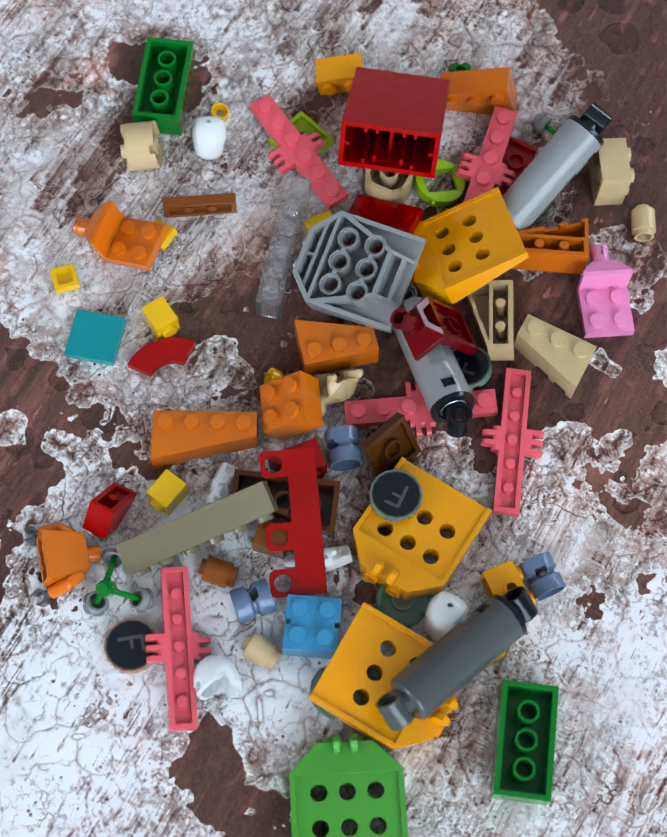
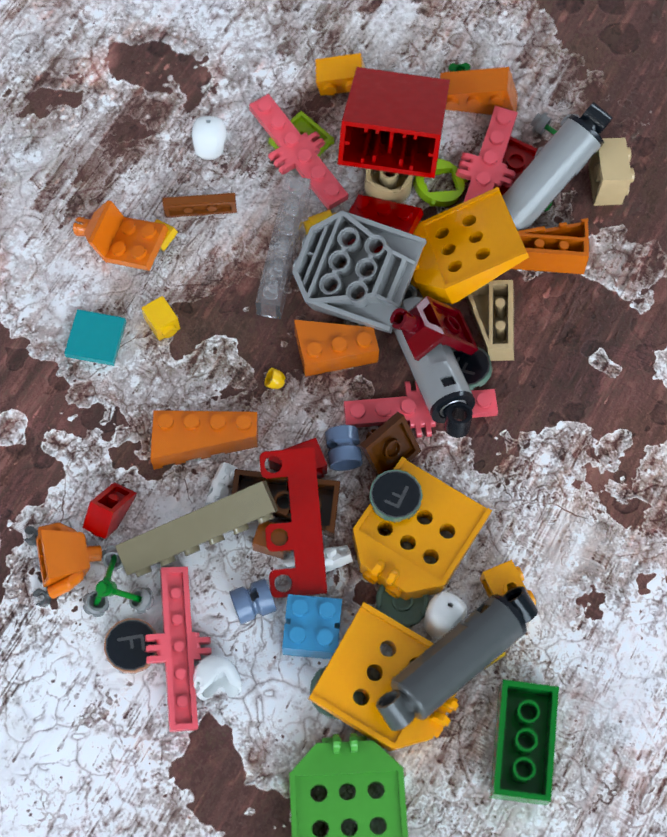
(64, 278): yellow plate -> none
(141, 146): tan brick -> none
(161, 353): red tile -> none
(165, 84): green brick -> none
(167, 492): yellow brick -> none
(218, 572): dark orange brick -> none
(221, 107): yellow hinge -> none
(261, 651): tan brick -> none
(291, 405): orange piece -> none
(337, 389): tan animal -> none
(512, 442): coral hinge -> none
(547, 584): sand blue wheel -> none
(554, 352): tan wedge -> none
(604, 296): bright pink plate -> none
(643, 223): tan brick -> none

